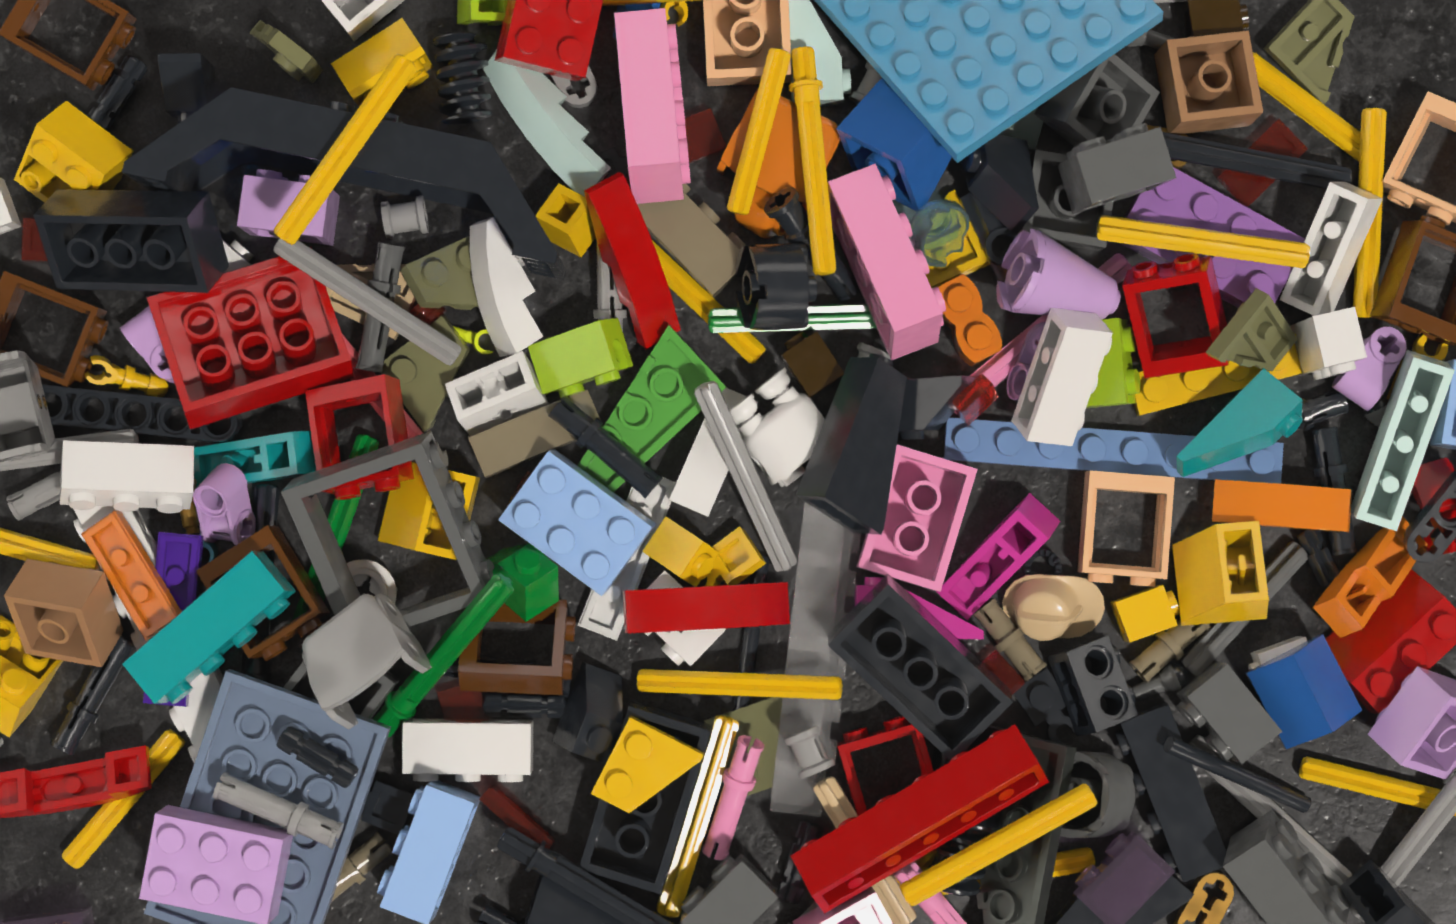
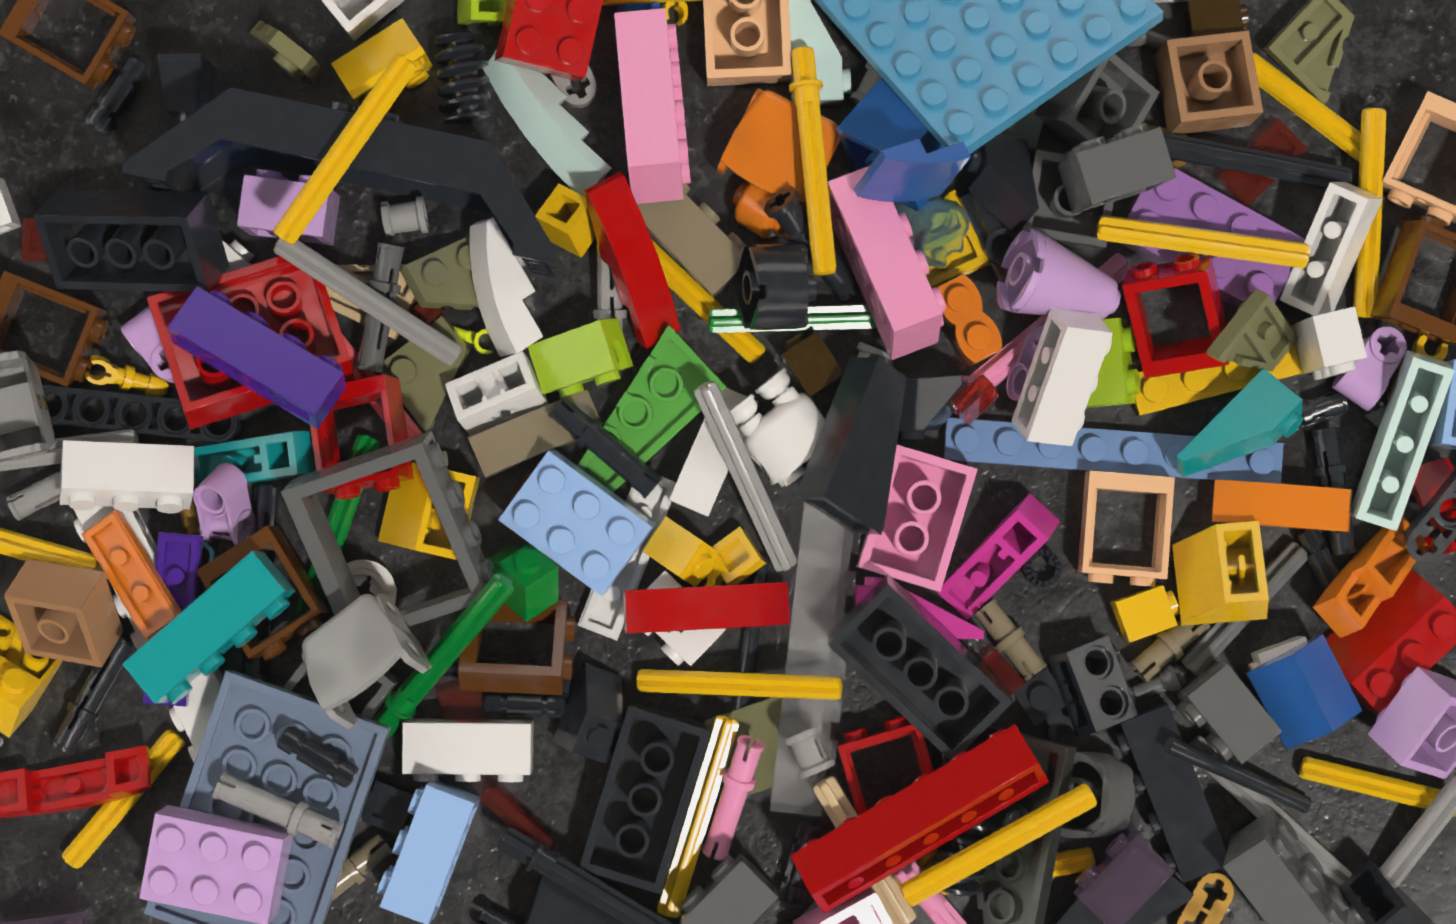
(71, 154): yellow slope -> none
(257, 356): none -> dark purple brick
(642, 765): yellow wing -> none
(703, 136): clear red tile -> none
(758, 131): yellow axle -> none
(910, 173): none -> blue slope
(1053, 606): tan piece -> none

